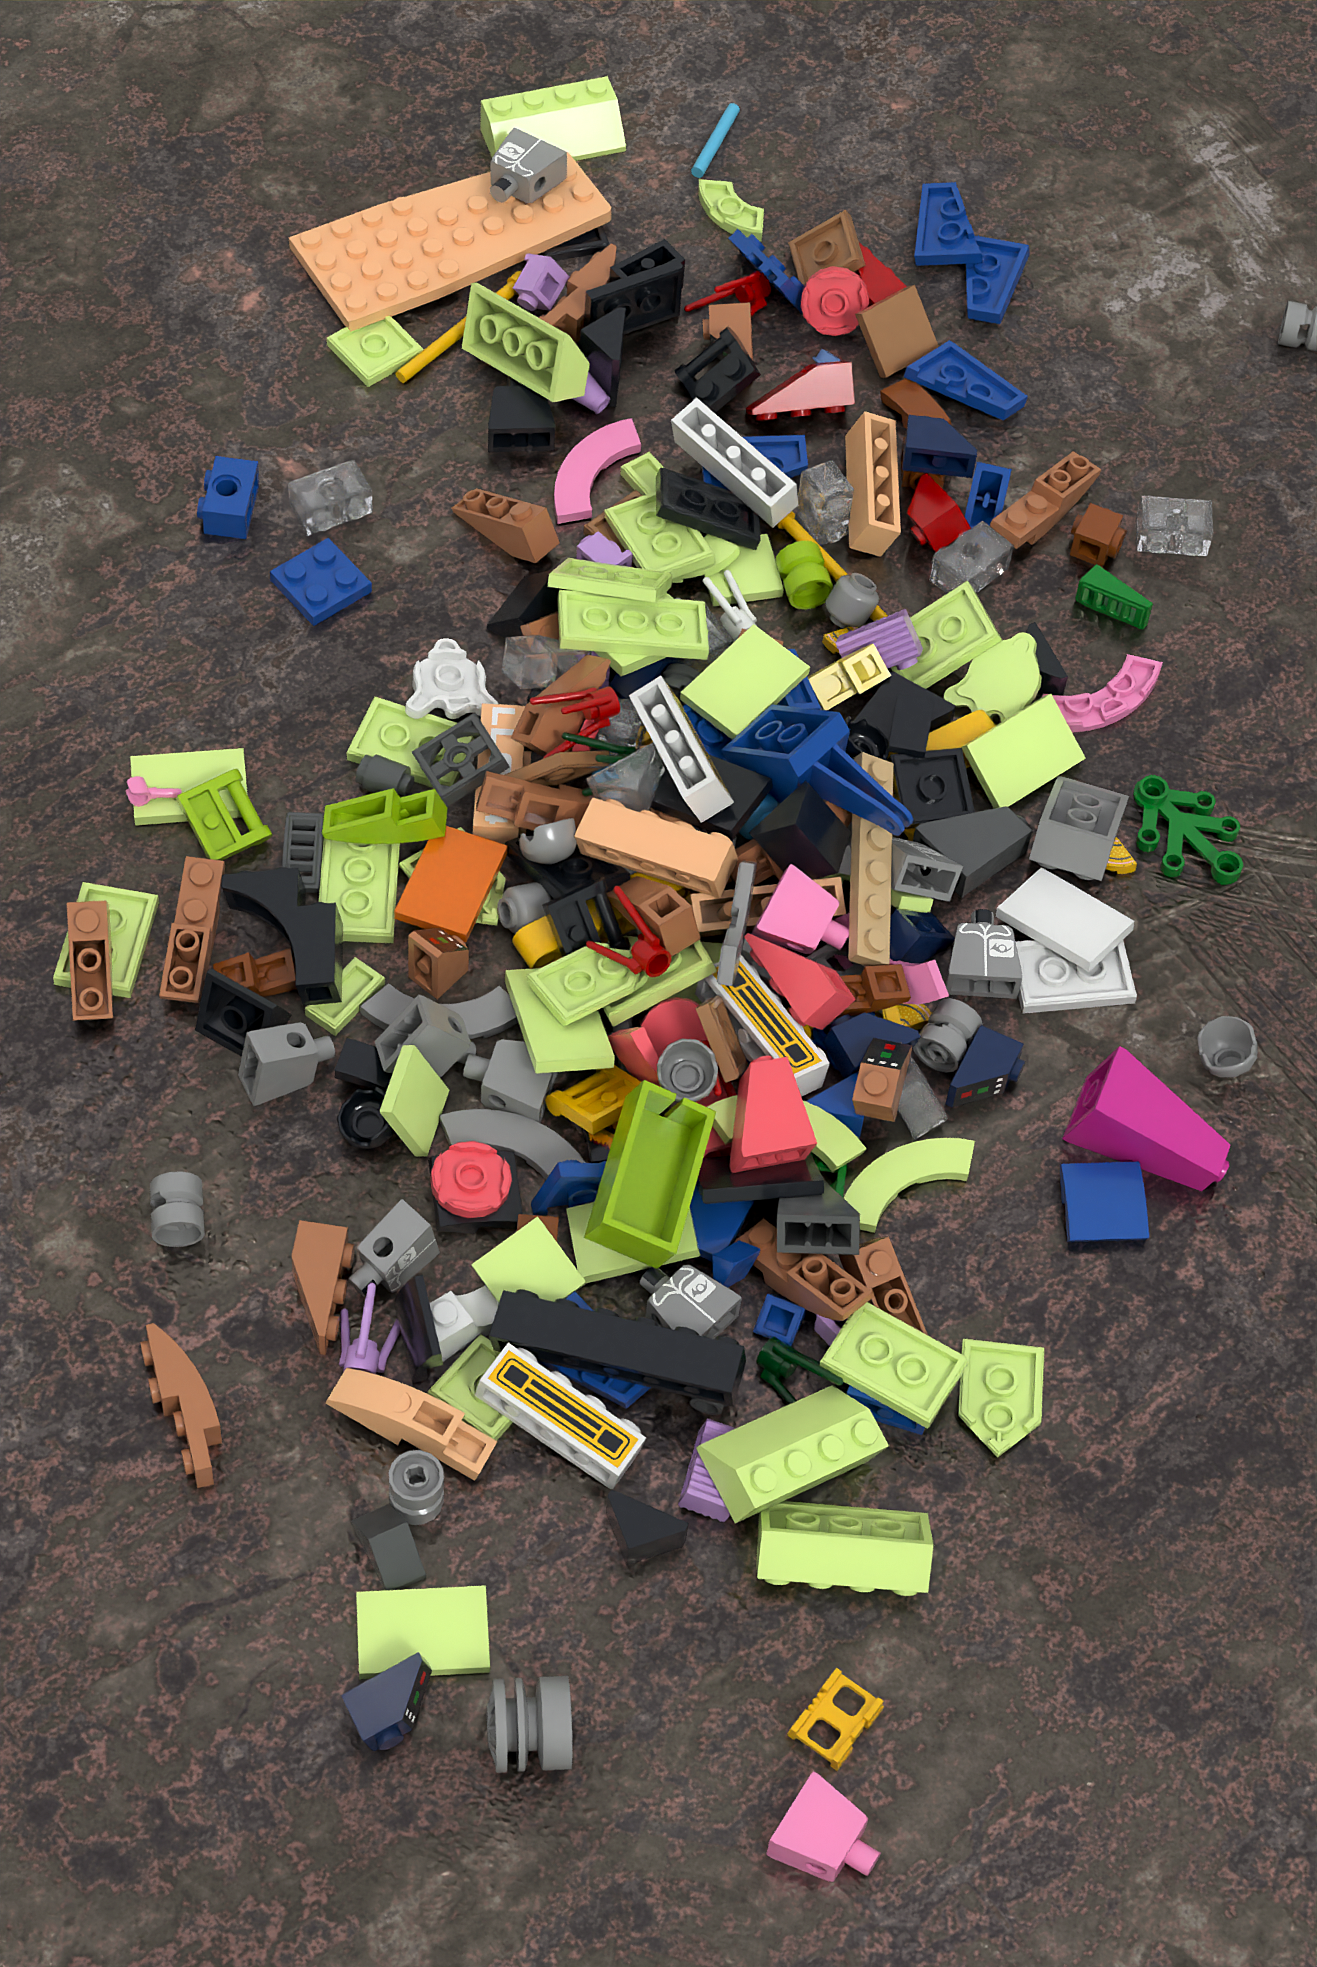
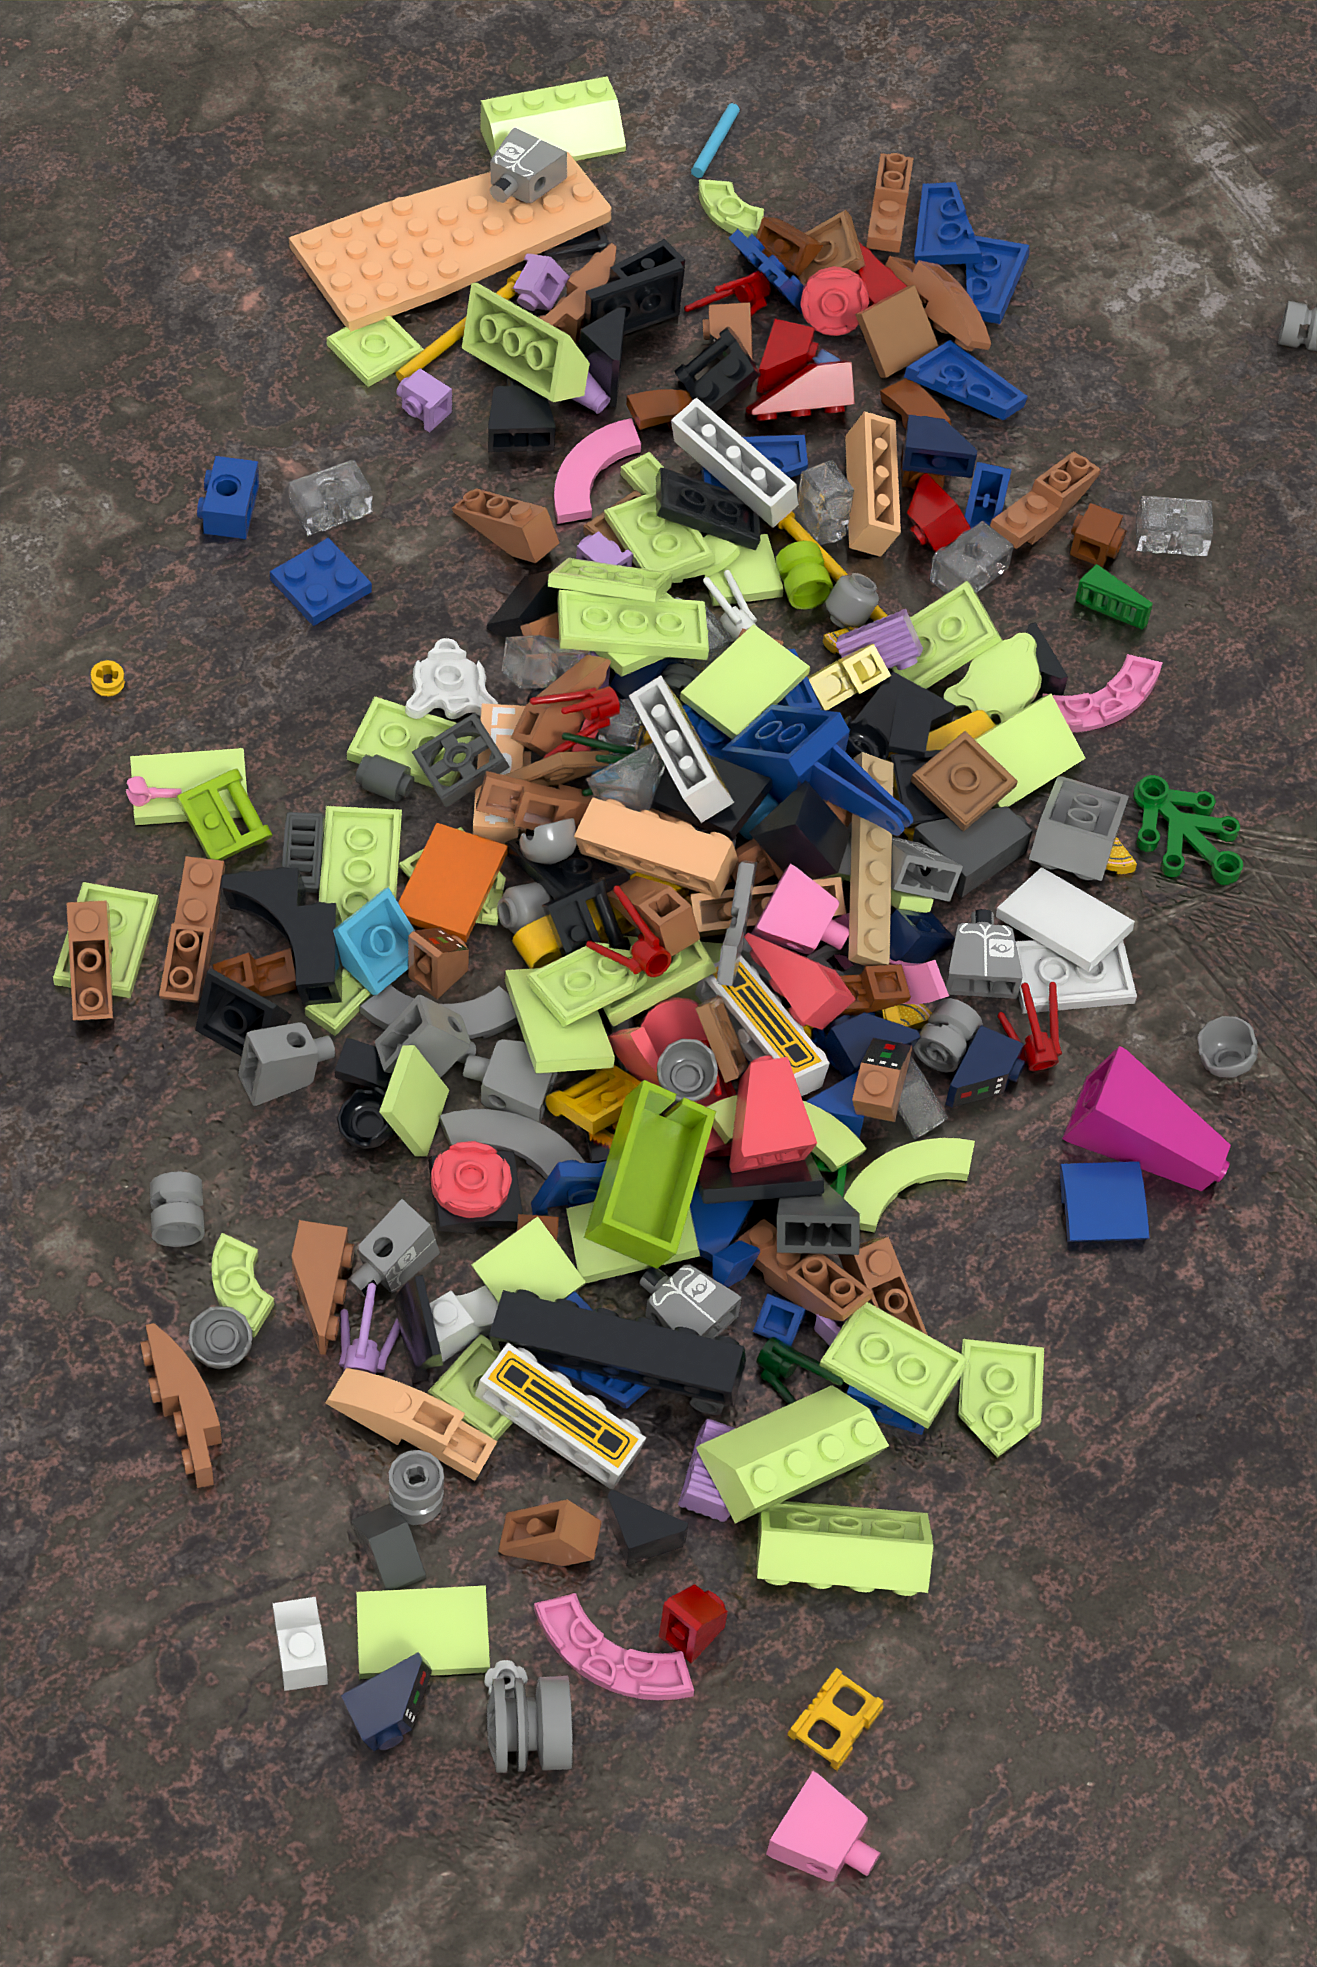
(97, 677): none -> yellow bush
(220, 1337): none -> light grey hair
(235, 1281): none -> yellowish green tile
(300, 1643): none -> white arch
(375, 942): none -> medium azure slope
(386, 818): lime slope -> none
(425, 398): none -> lavender brick
(505, 1669): none -> white plate
(551, 1534): none -> nougat slope
(606, 1664): none -> bright pink tile
(657, 406): none -> dark orange slope
(692, 1621): none -> red slope
(786, 353): none -> red slope
(787, 244): none -> dark orange slope
(889, 202): none -> nougat slope
(946, 301): none -> nougat slope
(964, 780): none -> medium nougat tile
(1039, 1050): none -> red plant

